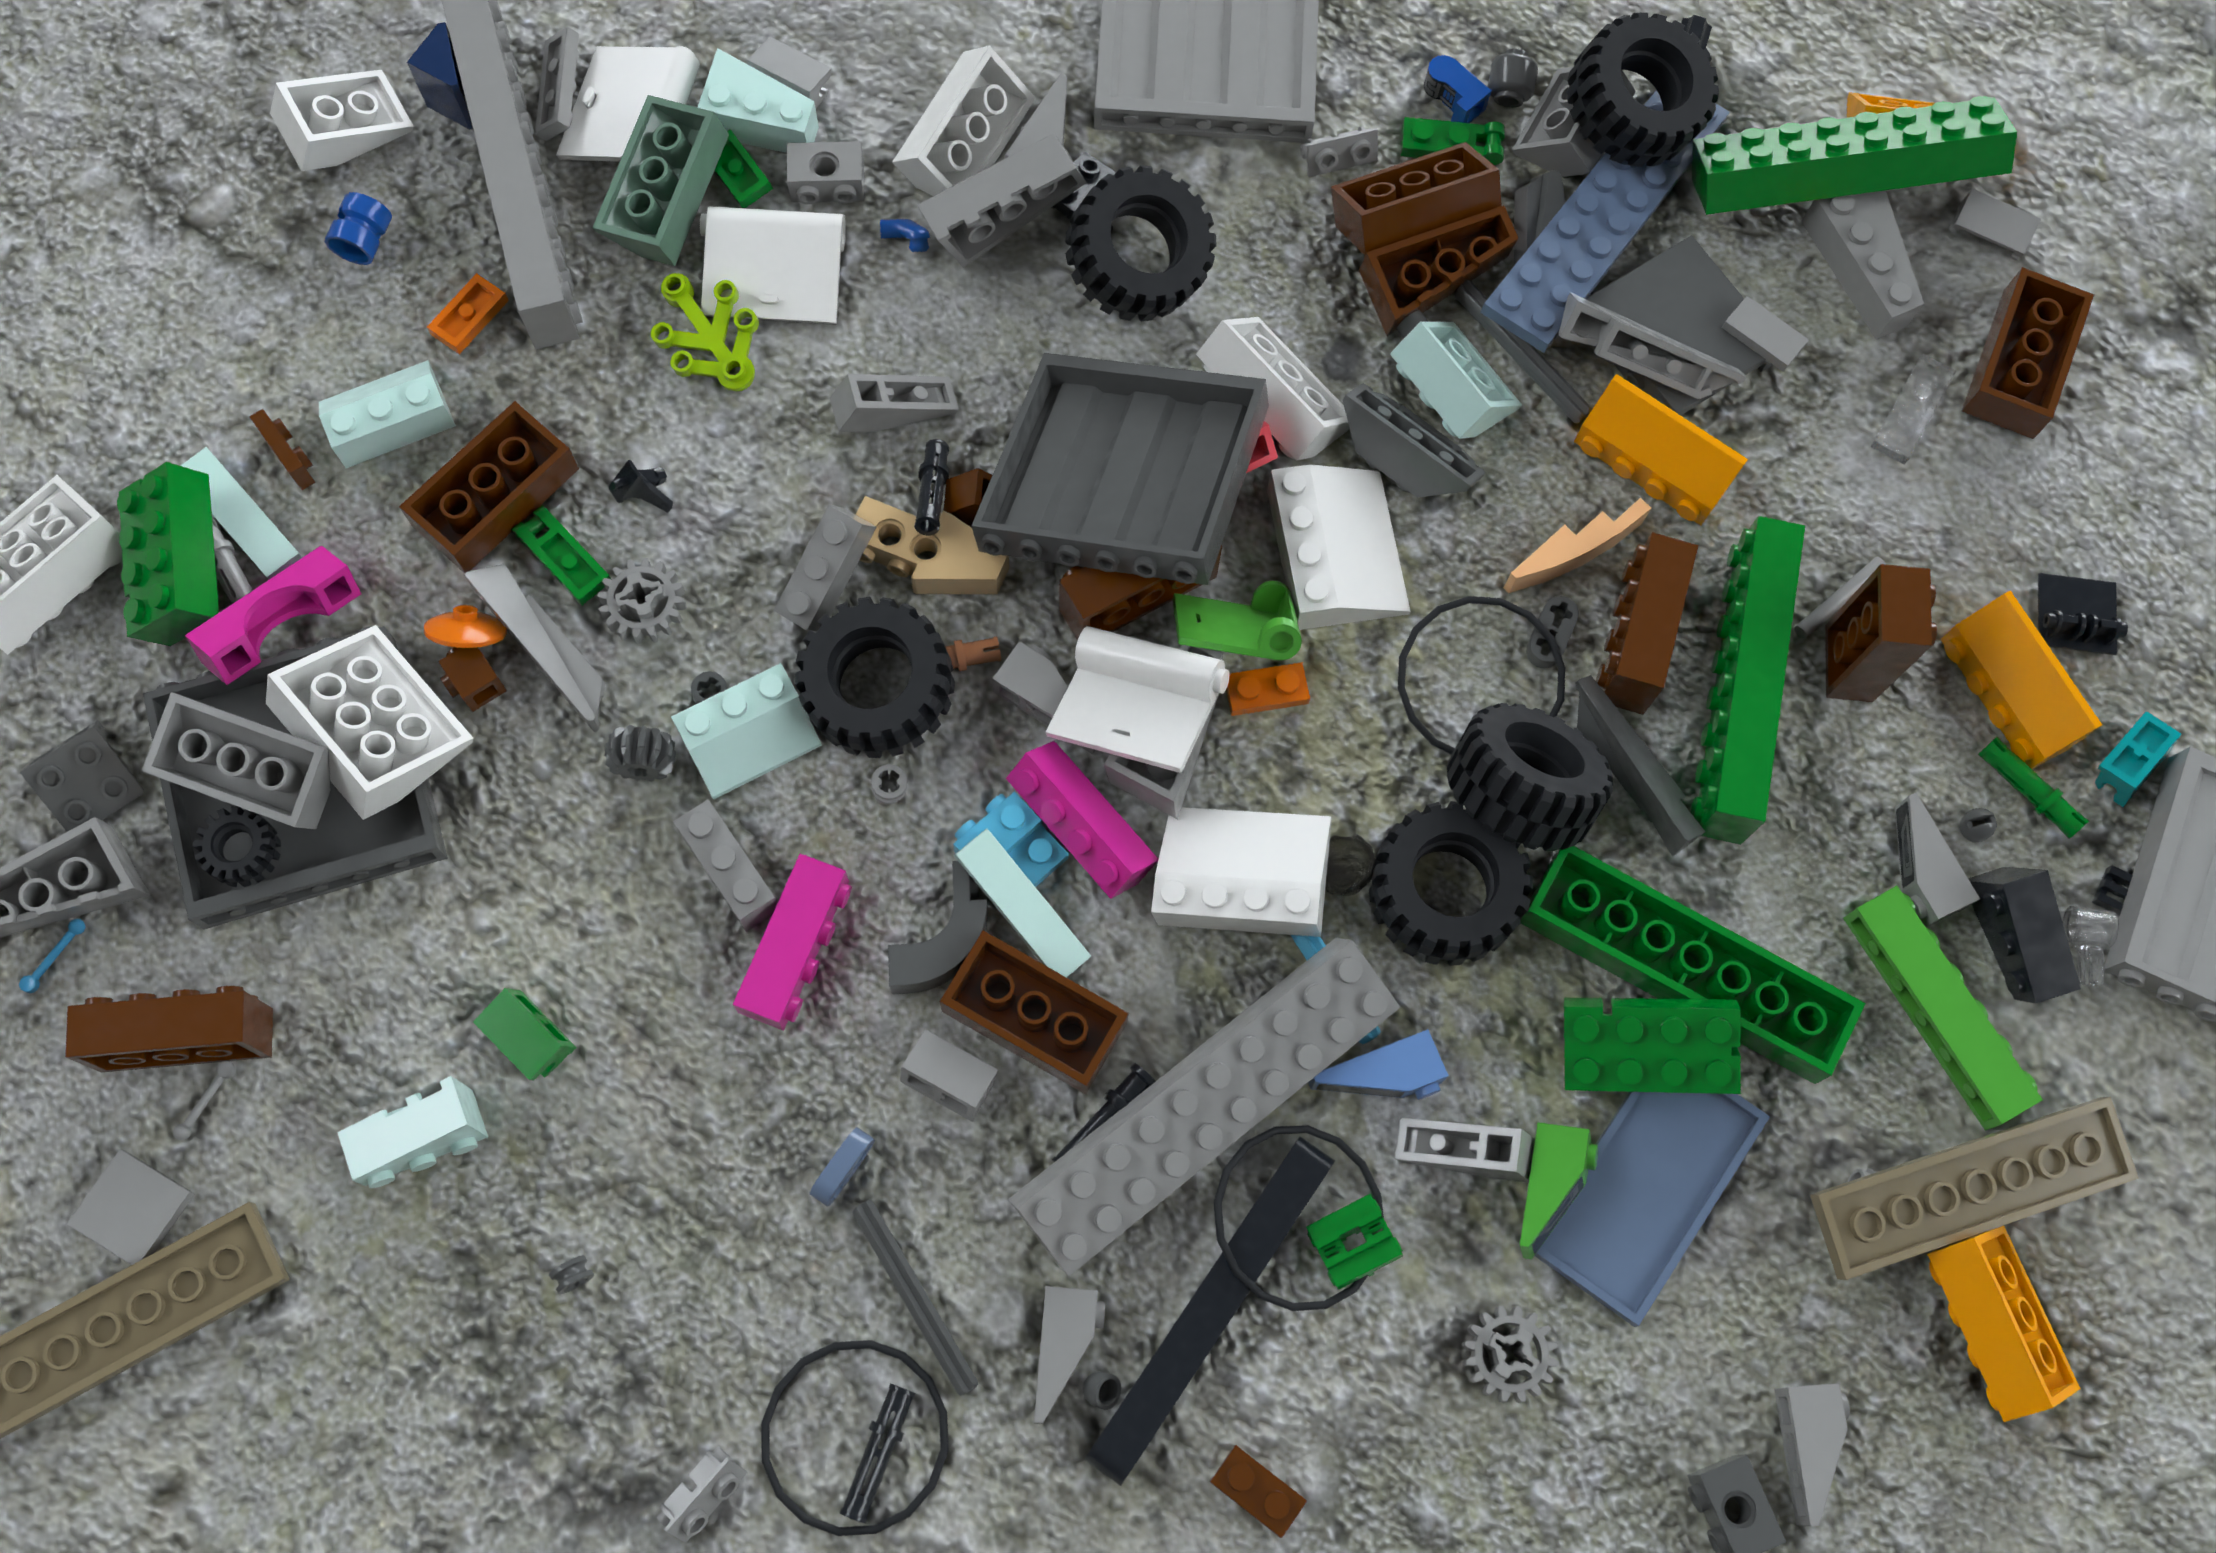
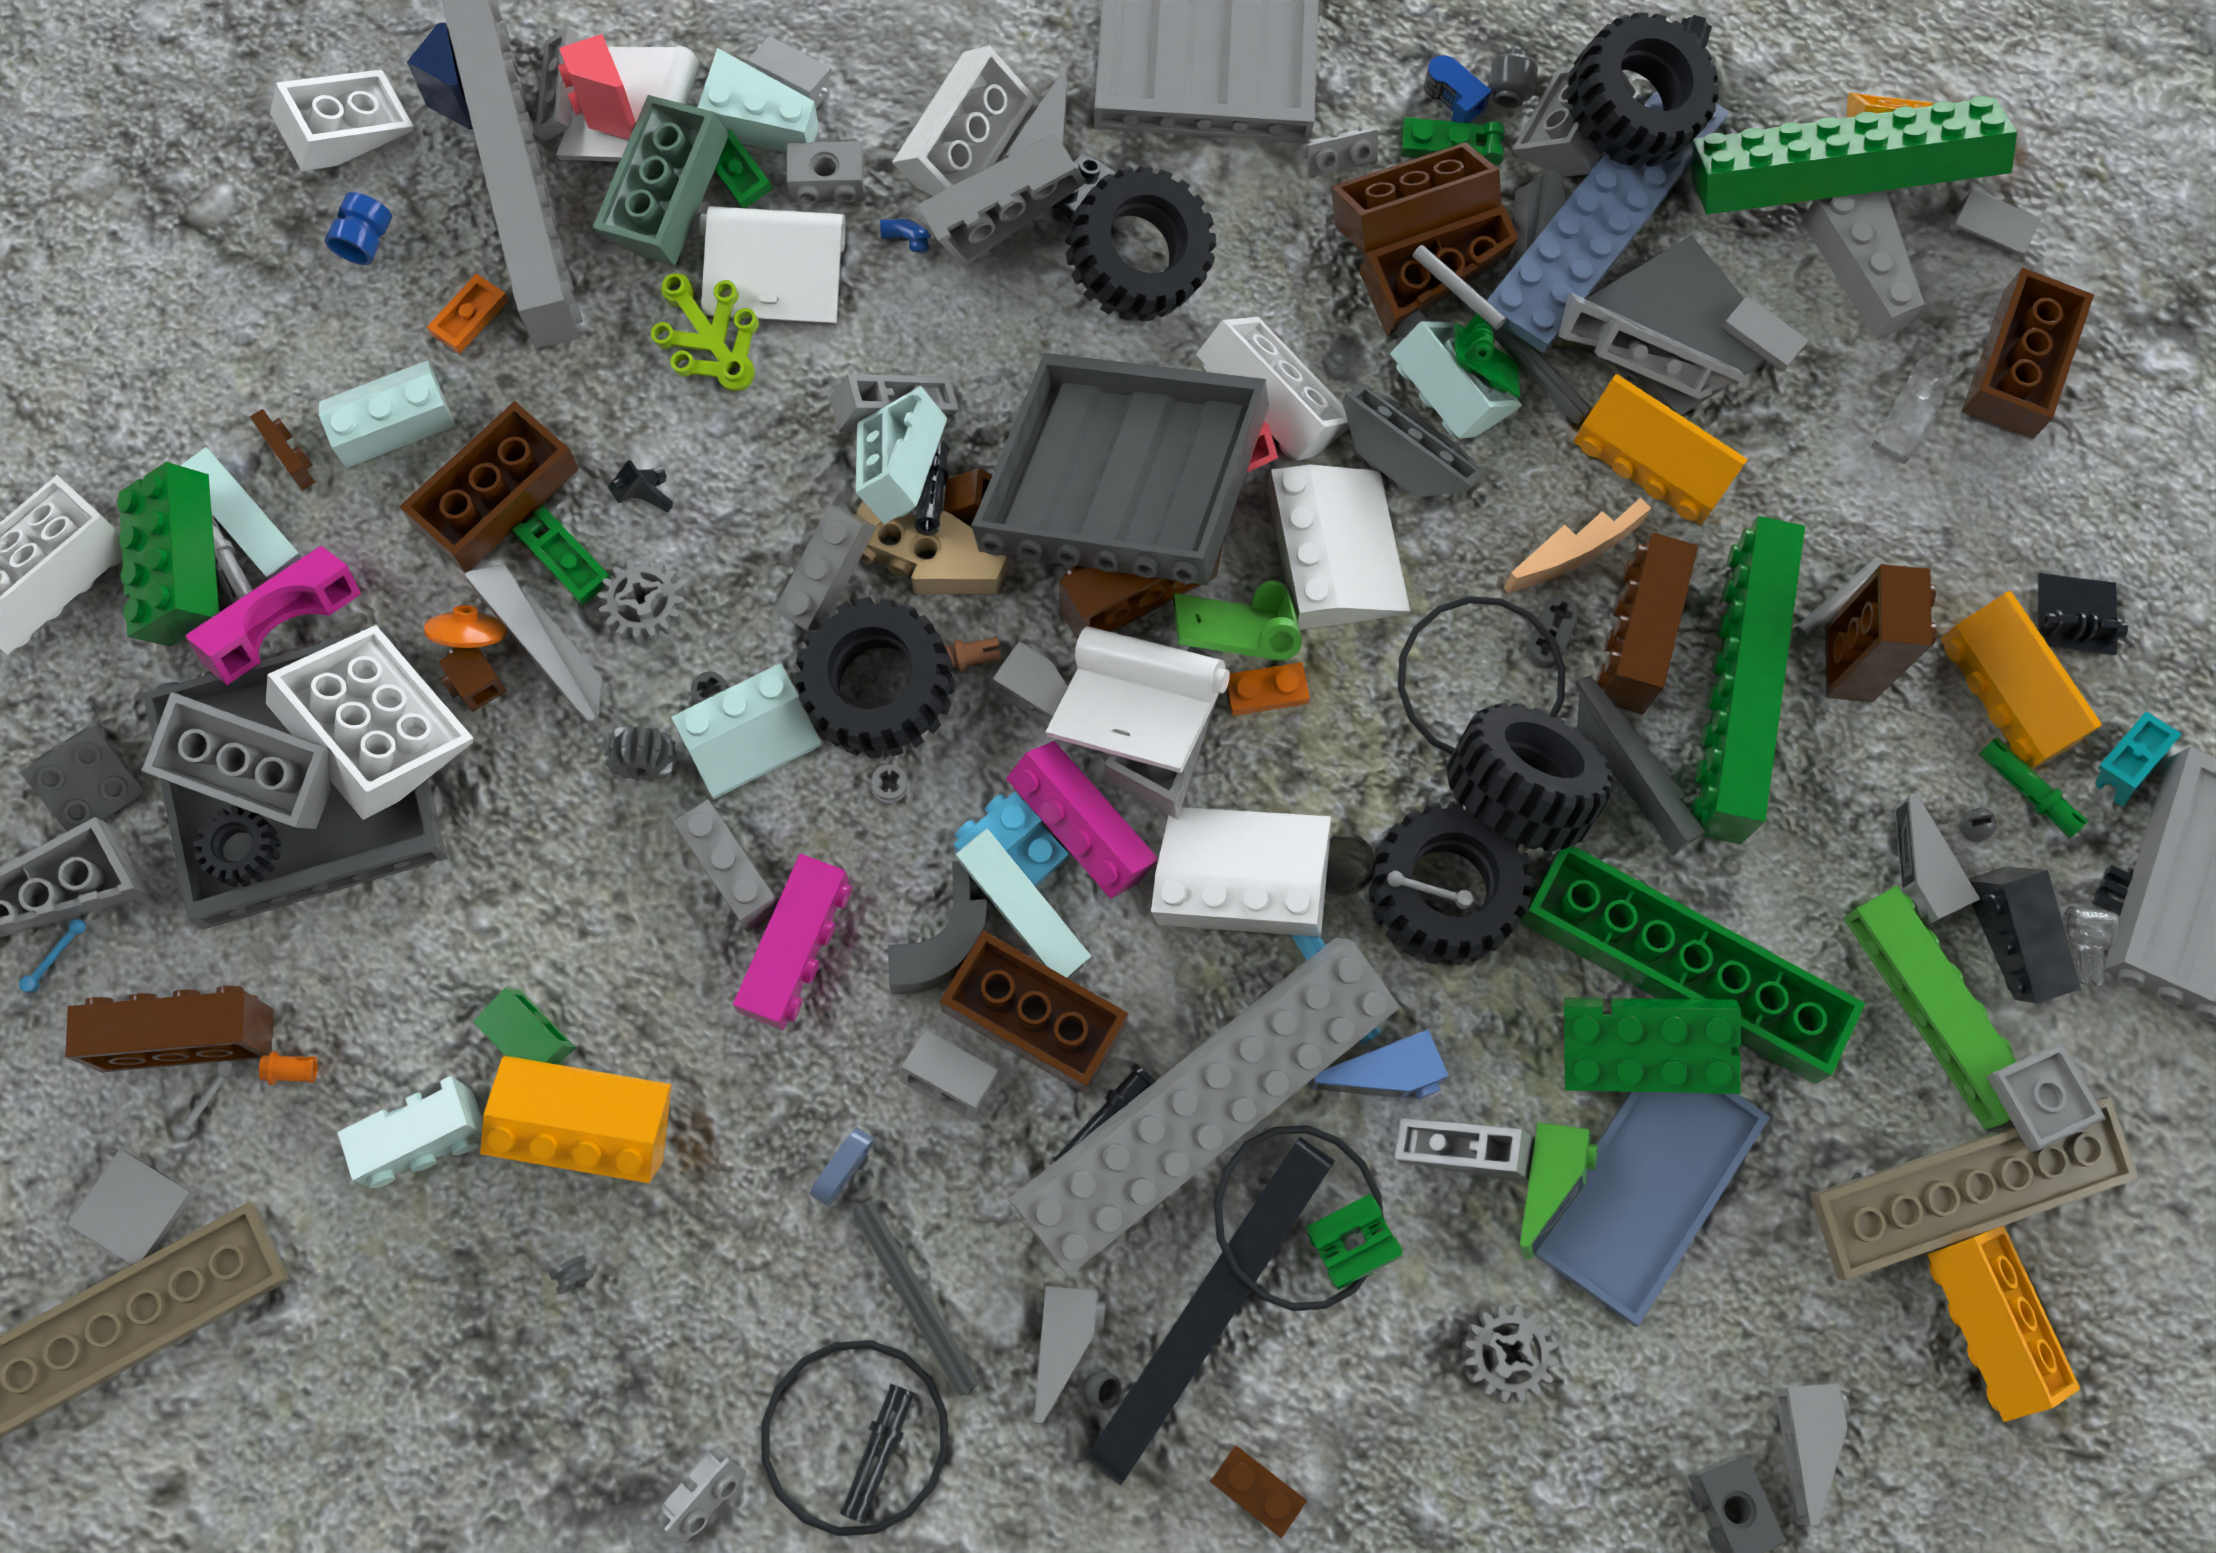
(287, 1068): none -> orange pin
(576, 1119): none -> light orange slope
(596, 87): none -> coral slope
(896, 453): none -> light aqua wedge
(1459, 287): none -> light grey bar
(1462, 899): none -> light grey hinge
(1477, 354): none -> green hinge
(2045, 1097): none -> light grey tile

